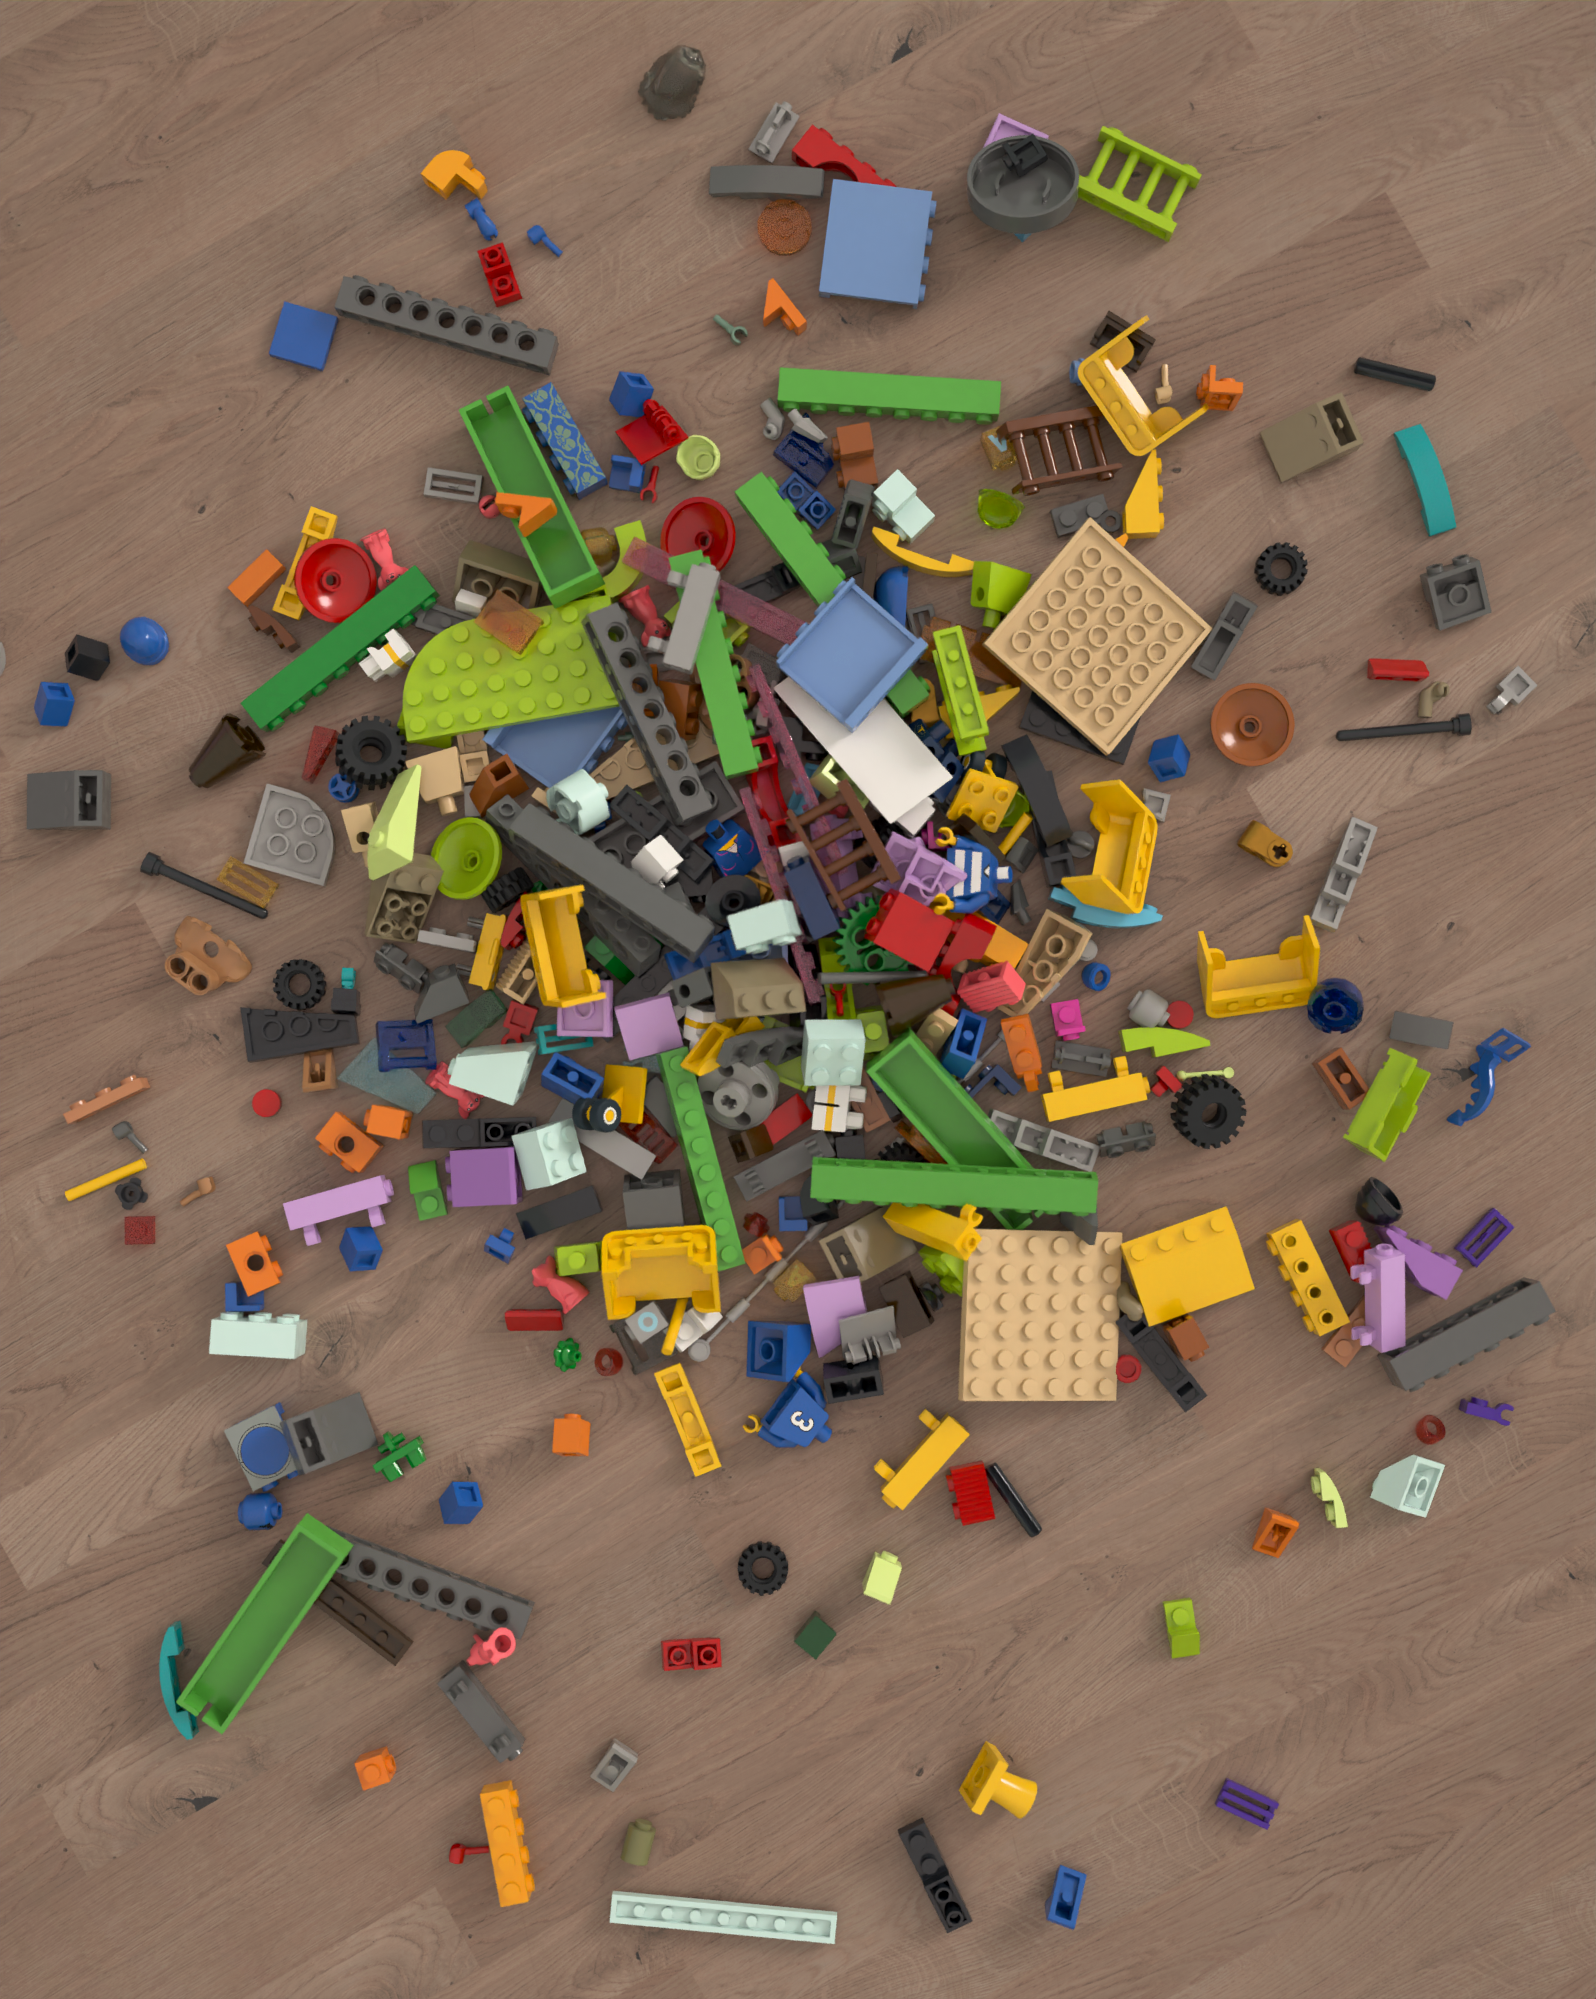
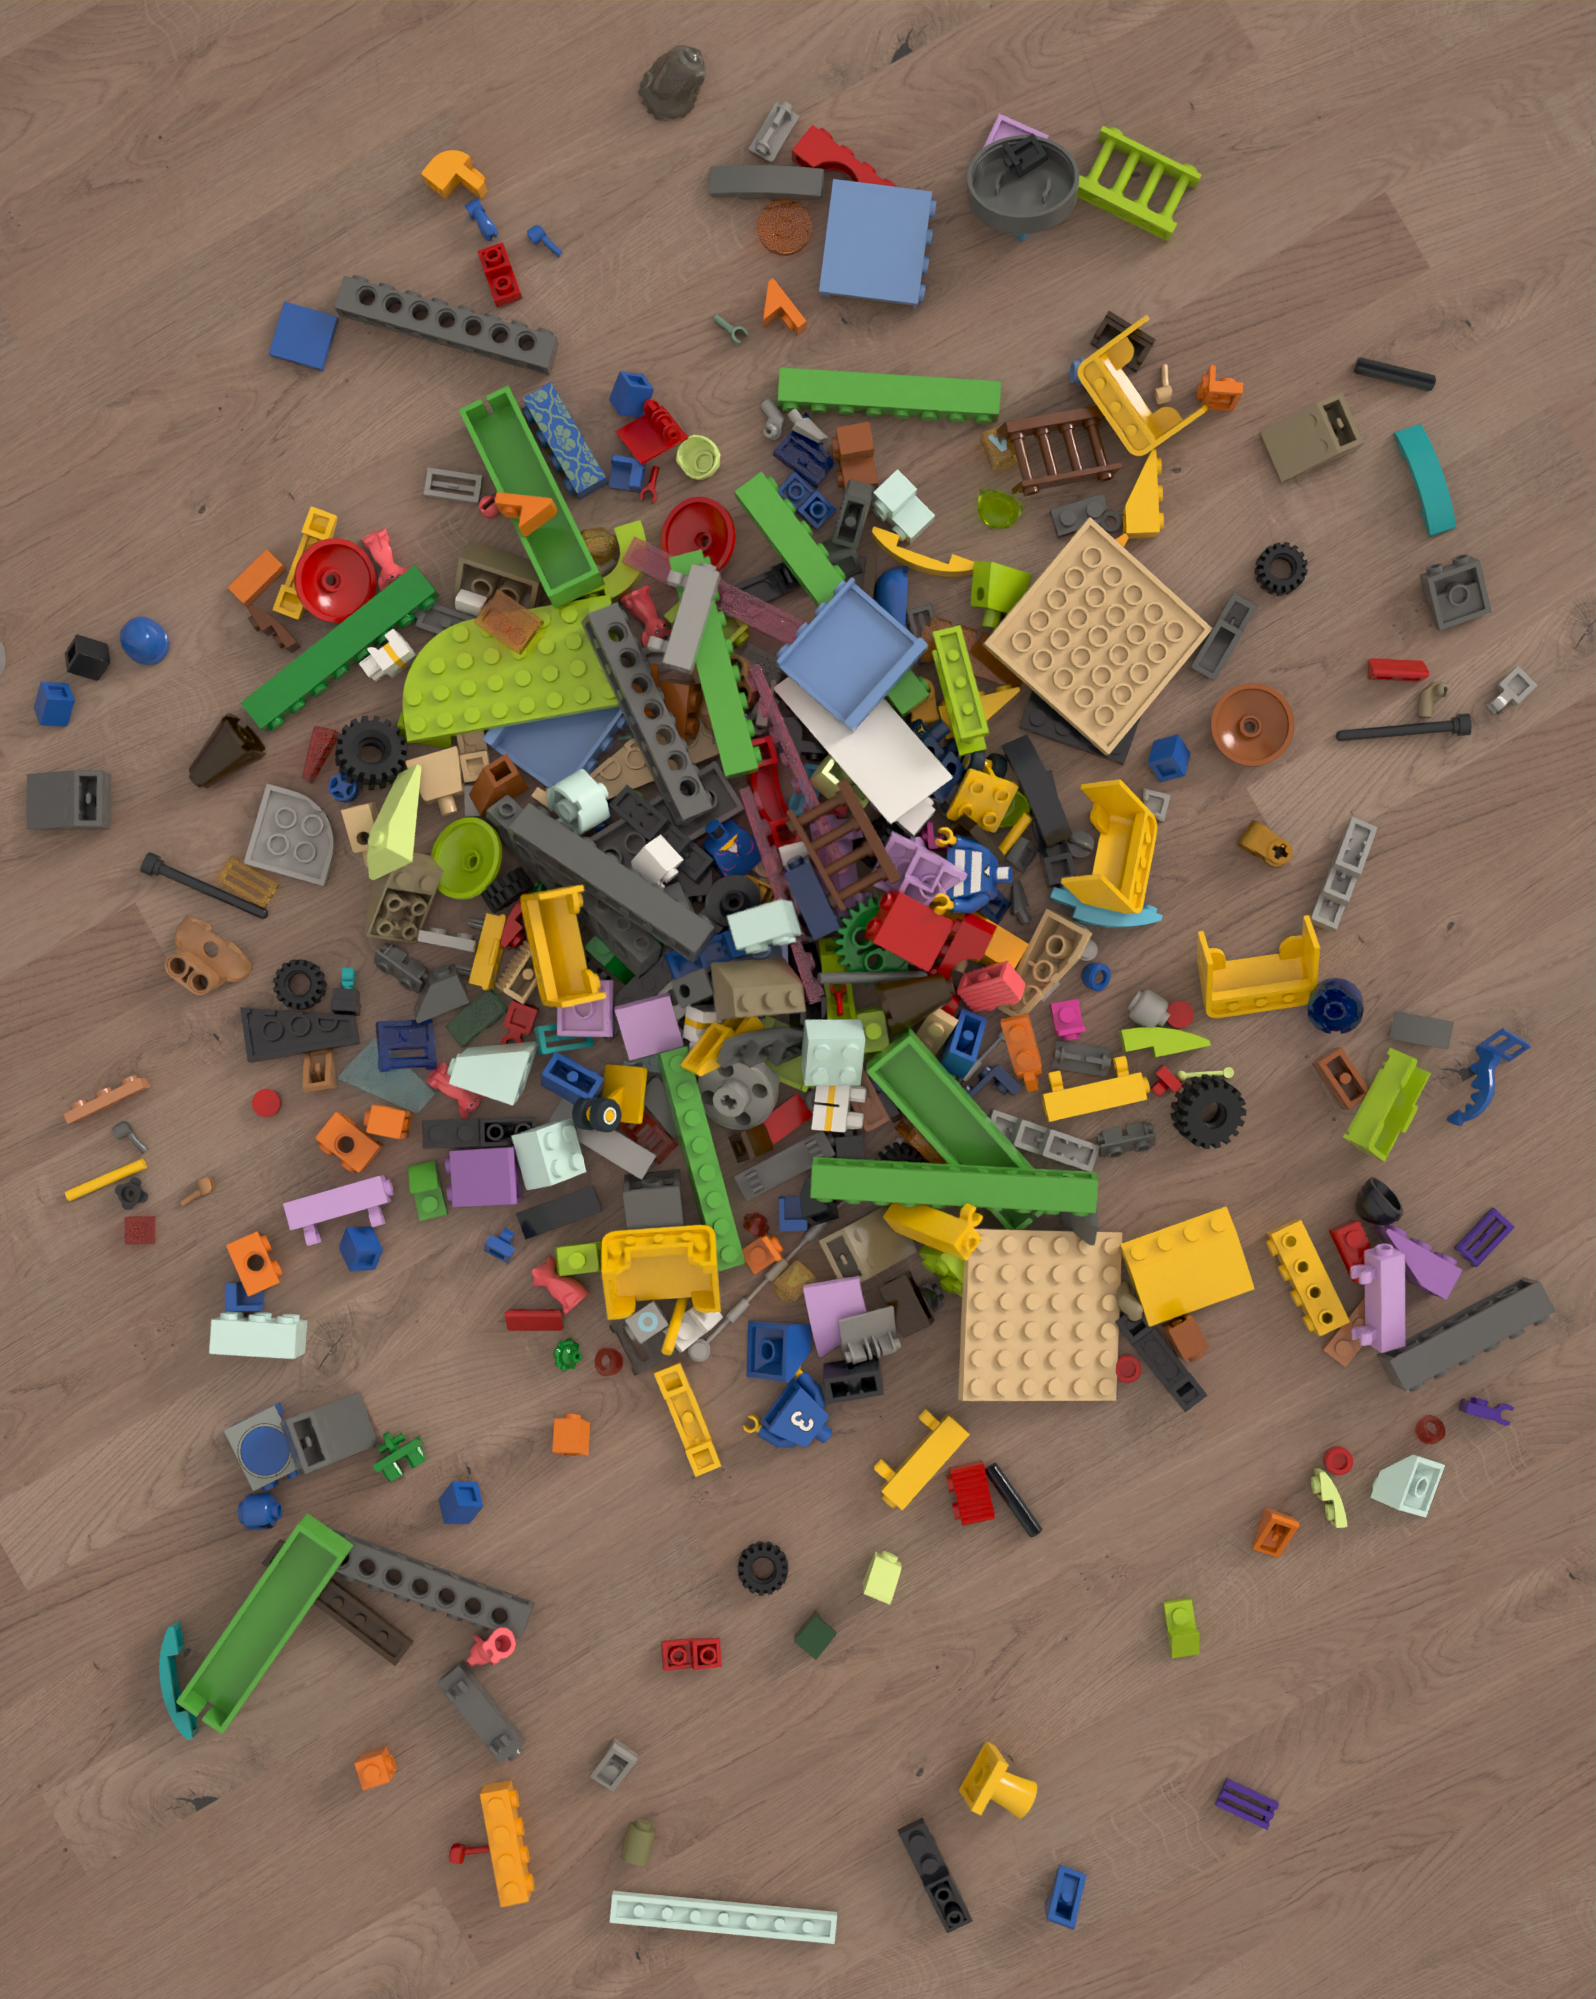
(1338, 1460): none -> red tile

